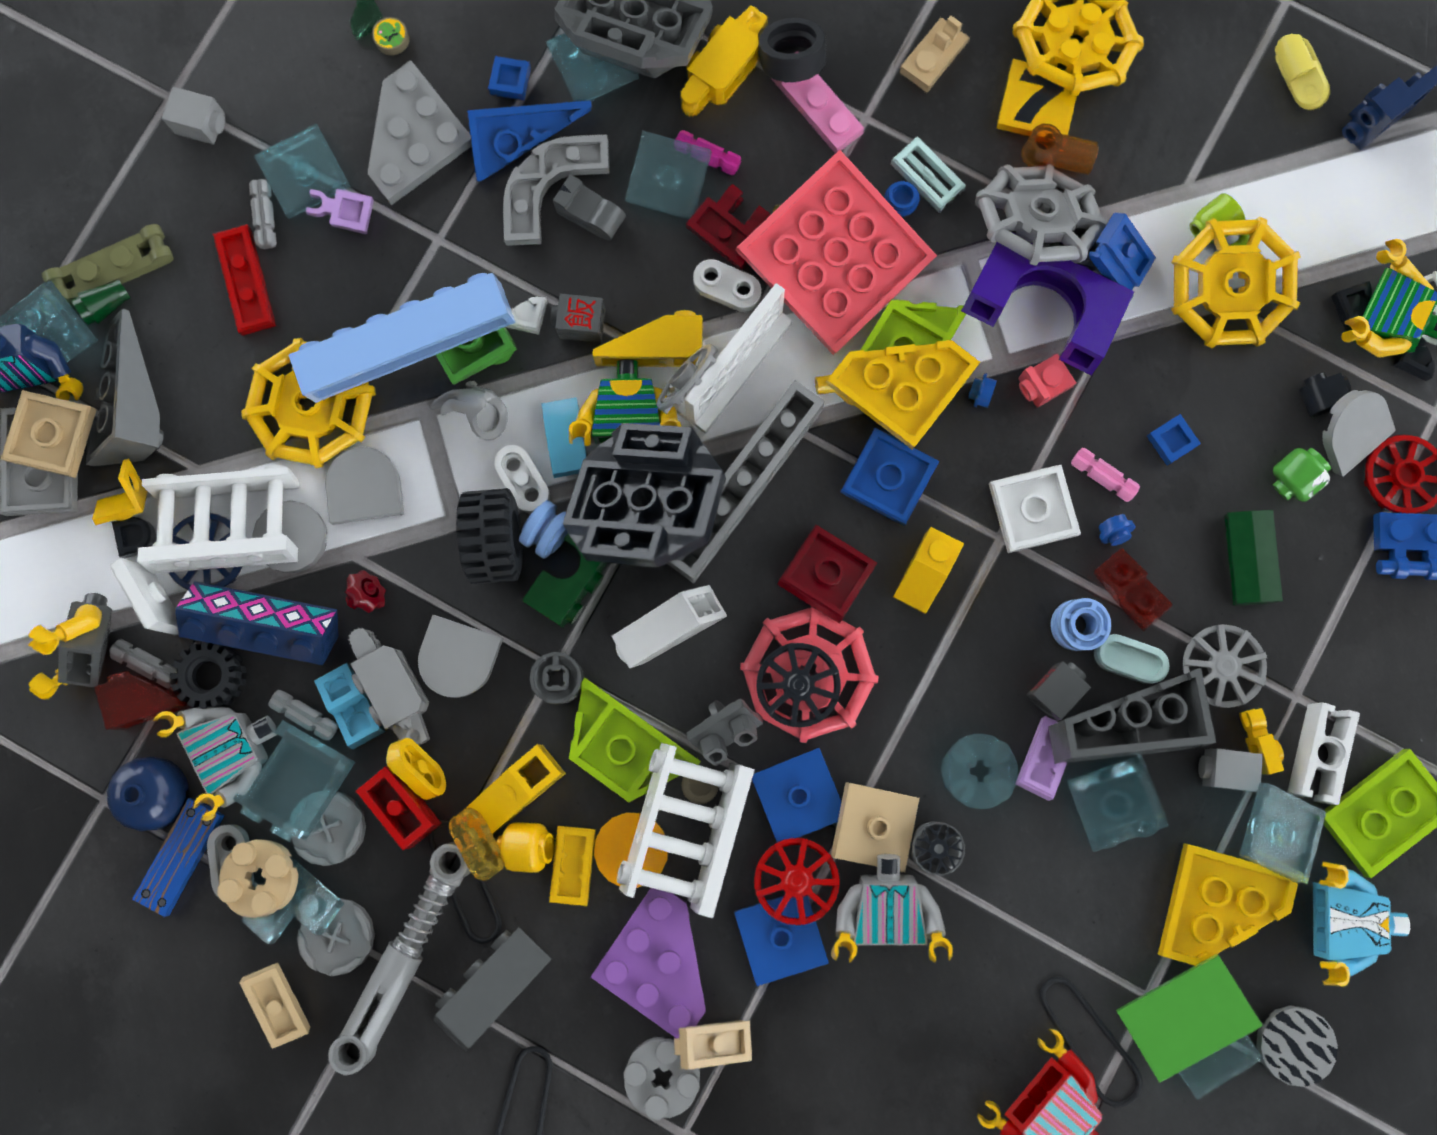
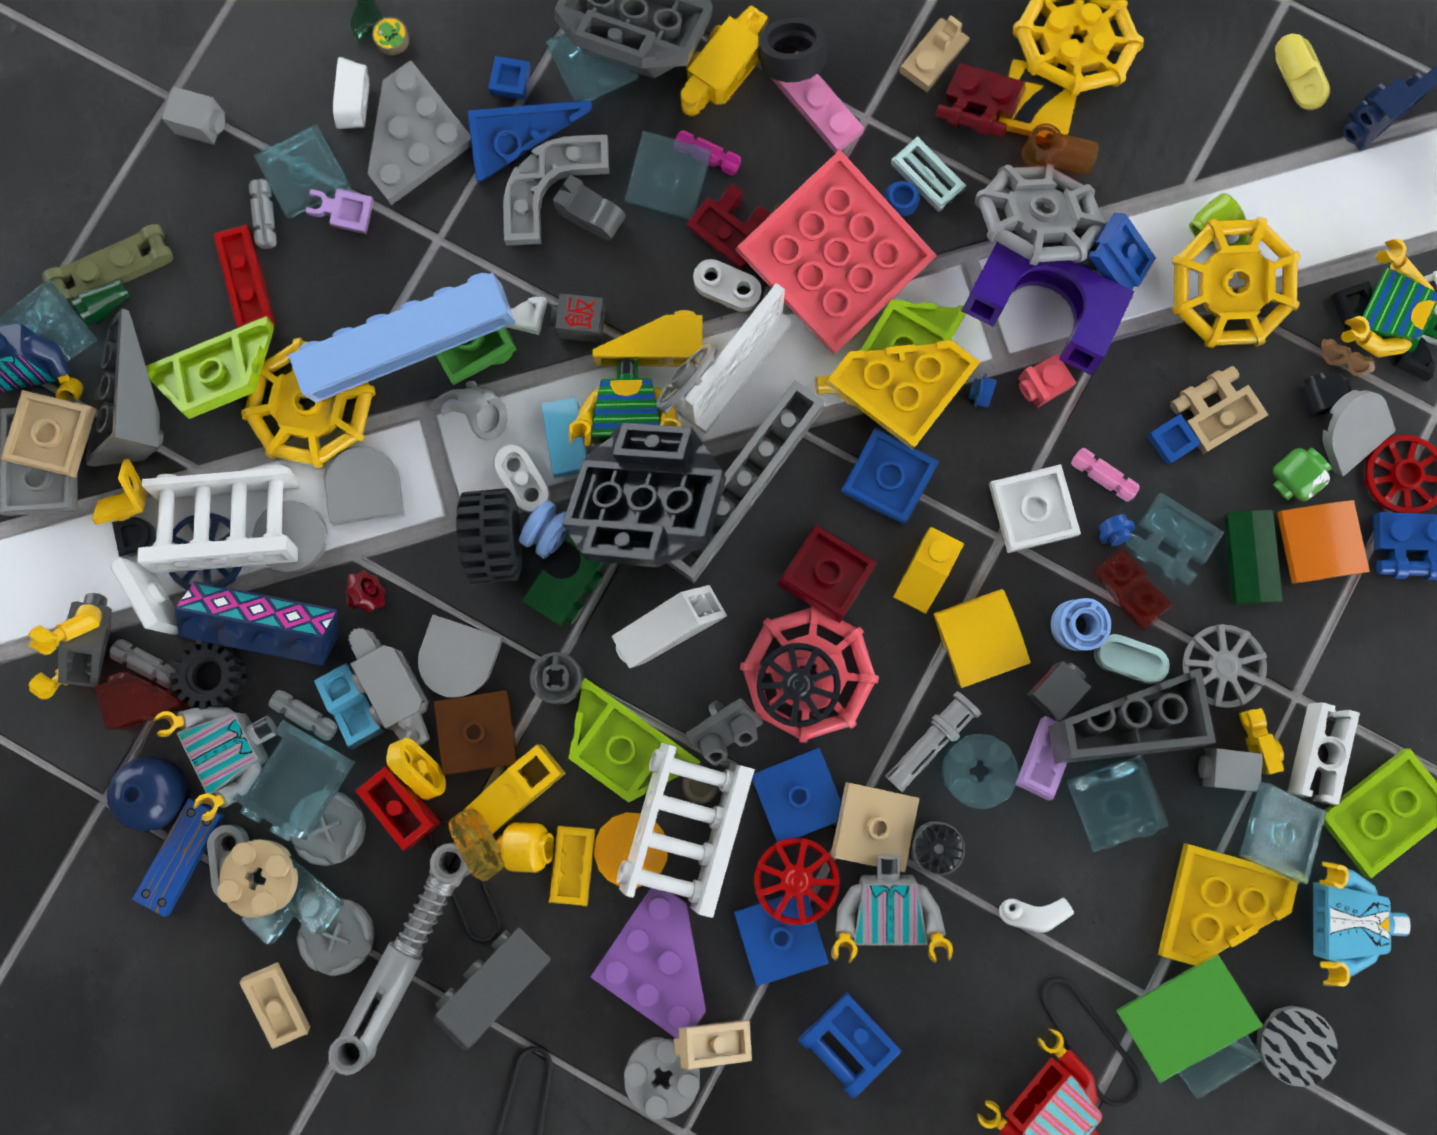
(215, 369): none -> lime wing
(350, 94): none -> white piece
(475, 732): none -> reddish brown plate
(859, 1036): none -> blue plate
(943, 729): none -> light grey pin
(982, 638): none -> yellow slope
(985, 92): none -> dark red plate
(1035, 918): none -> white arm
(1180, 529): none -> clear light blue plate
(1224, 419): none -> tan plate
(1322, 541): none -> orange slope
(1338, 355): none -> medium nougat piece

